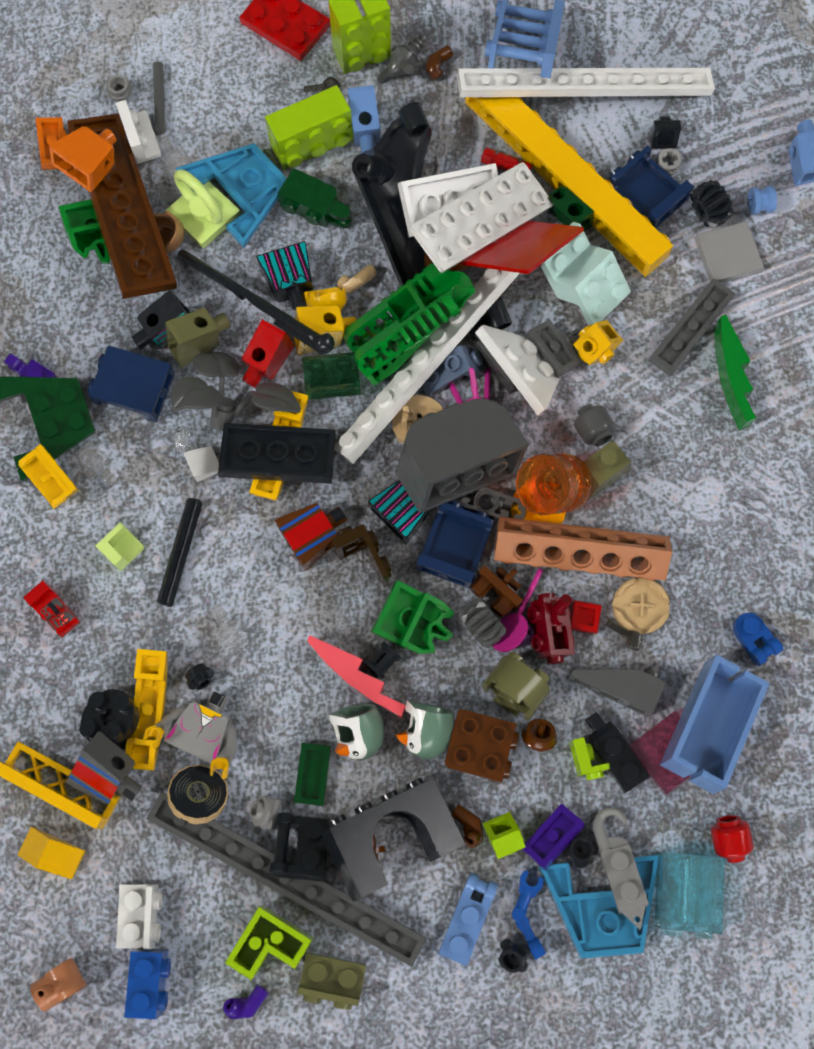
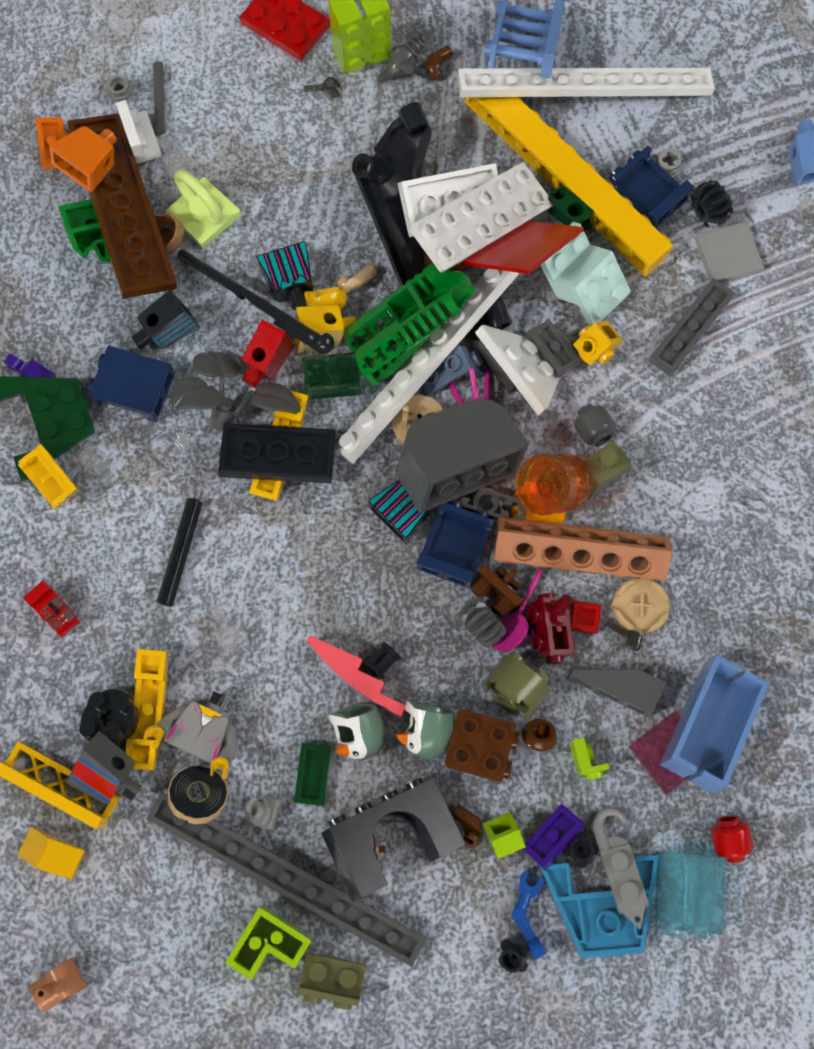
(120, 546): yellowish green panel -> none
(138, 916): white bracket -> none
(146, 983): blue brick -> none
(194, 334): olive torso -> none
(199, 677): black plate -> none
(202, 462): white slope -> none
(245, 1007): dark purple arm -> none
(248, 179): dark azure wing -> none
(309, 127): lime piece -> none
(310, 532): torso -> none
(310, 851): black plate -> none
(313, 200): dark green hinge -> none
(350, 541): dark brown bracket -> none
(364, 118): medium blue torso -> none
(412, 619): green plate -> none
(467, 920): medium blue plate -> none
(502, 160): red axle -> none
(615, 750): black hinge -> none
(665, 133): black tile -> none
(731, 365): green slope -> none
(748, 629): blue plate -> none
(762, 200): medium blue wheel -> none

